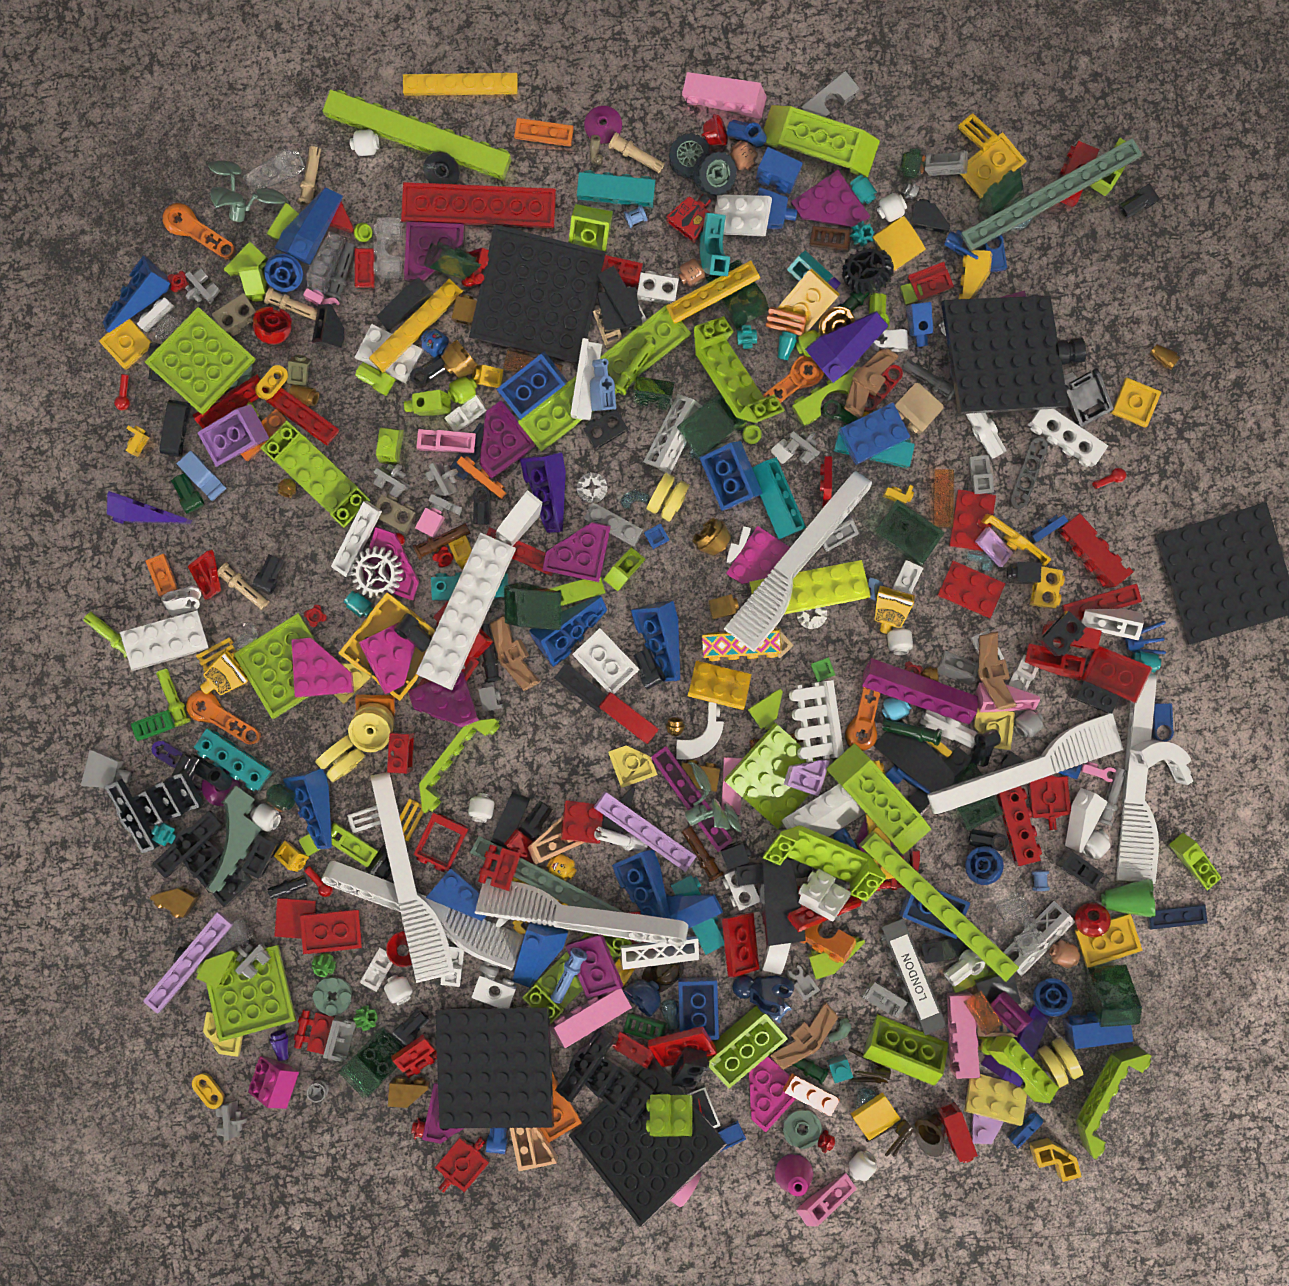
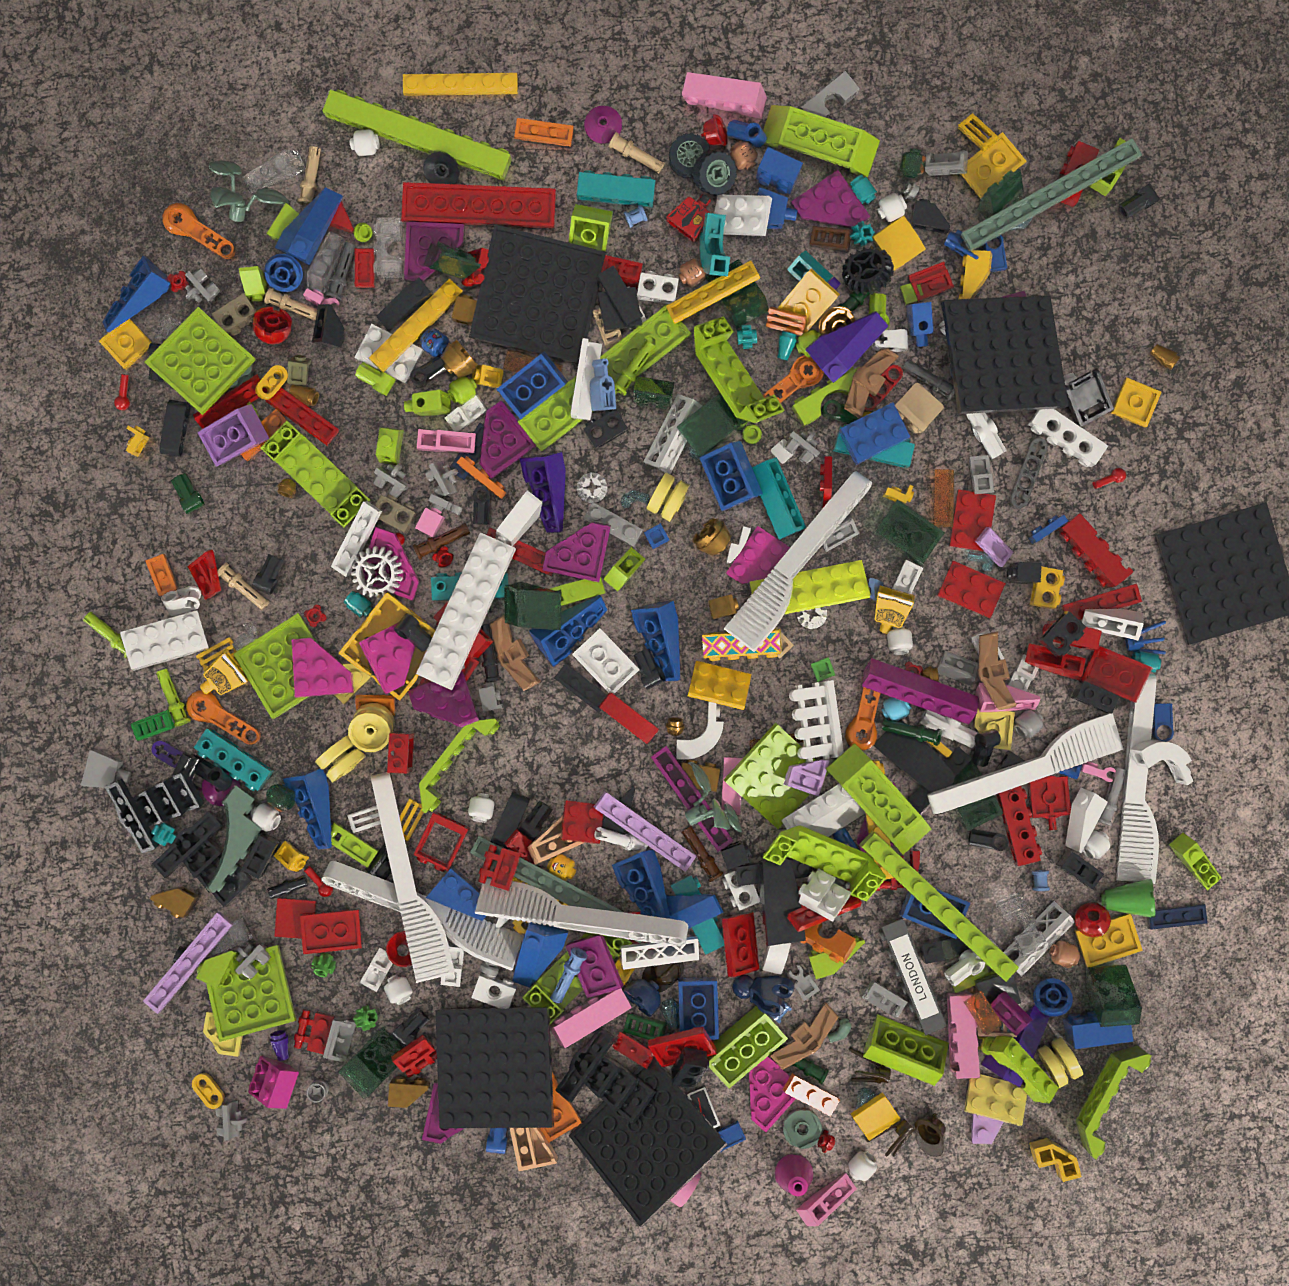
(133, 511): dark purple wedge -> none
(153, 317): white plate -> none
(201, 475): medium blue piece -> none
(247, 257): lime slope -> none
(308, 845): lime tile -> none
(343, 996): sand green plate -> none
(418, 1128): red plate -> none
(461, 550): yellow bracket -> none
(462, 1164): red plate -> none
(595, 158): dark tan arm -> none
(631, 765): light yellow plate -> none
(669, 1115): lime plate -> none
(766, 710): lime slope -> none
(839, 1068): teal brick -> none
(896, 775): blue plant -> none
(957, 1132): red window -> none
(984, 865): blue cone -> none
(1016, 540): yellow plate -> none
(1022, 1133): blue piece -> none
(1073, 351): black wheel -> none

